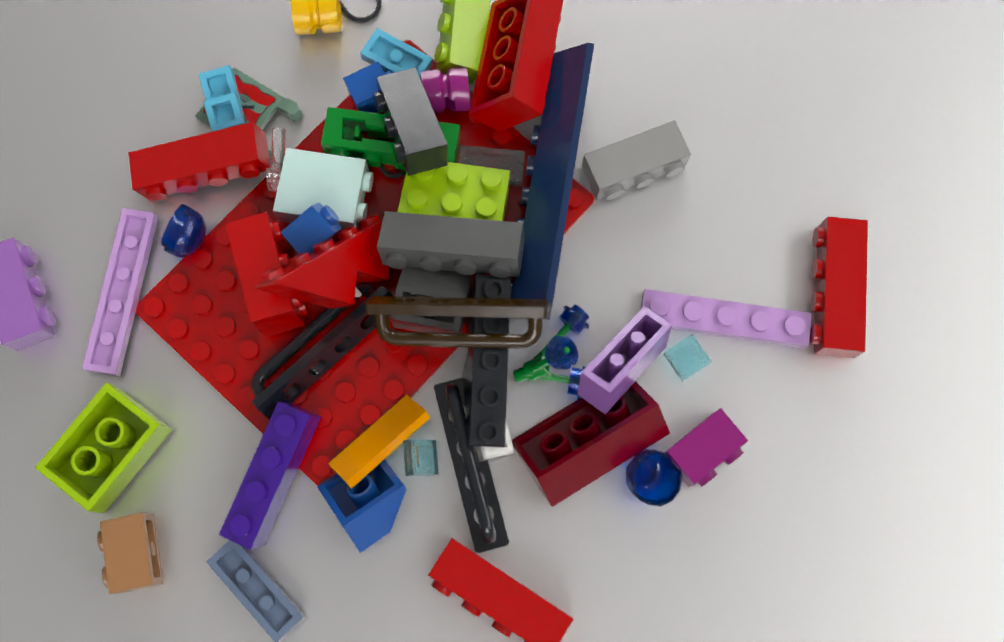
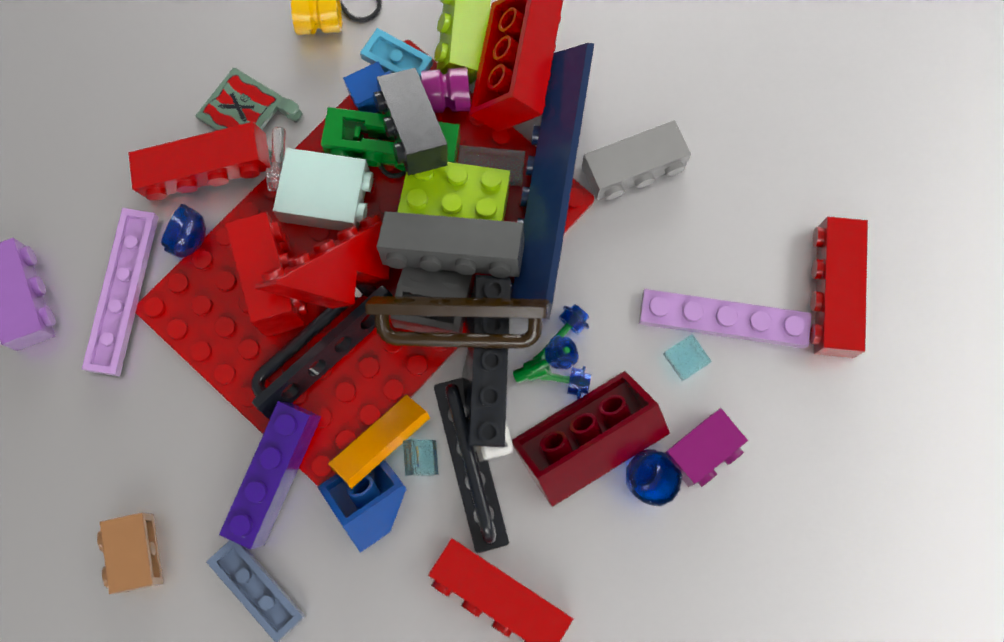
(103, 449): lime brick -> none
(222, 98): medium azure slope -> none
(312, 227): blue brick -> none
(624, 359): medium lavender brick -> none

